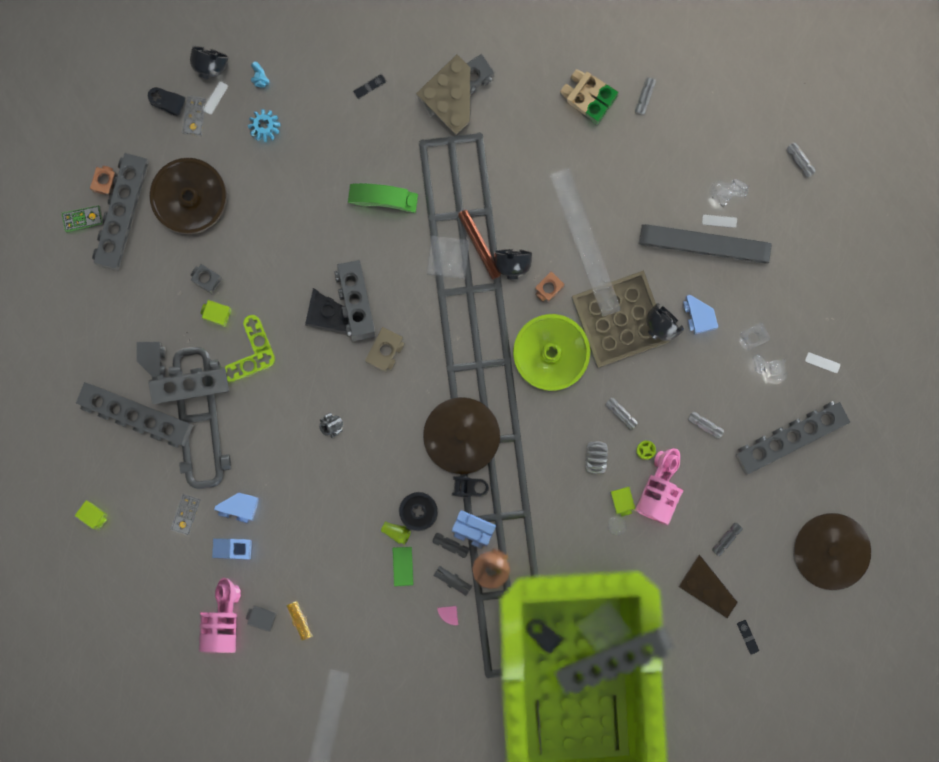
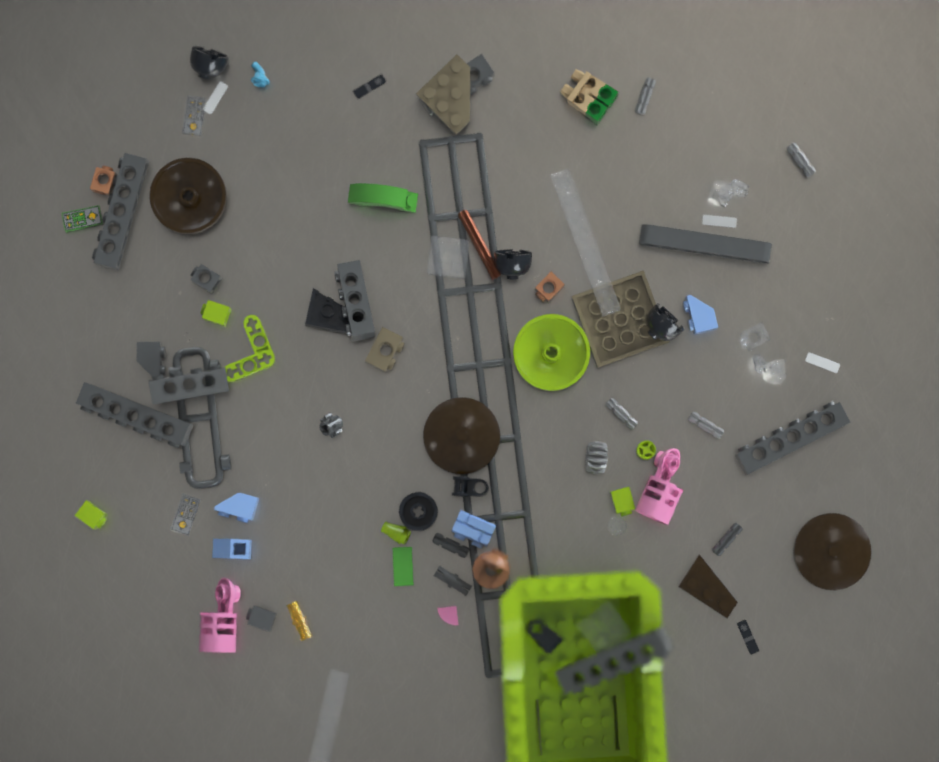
(169, 102): black piece -> none
(256, 123): medium azure gear -> none

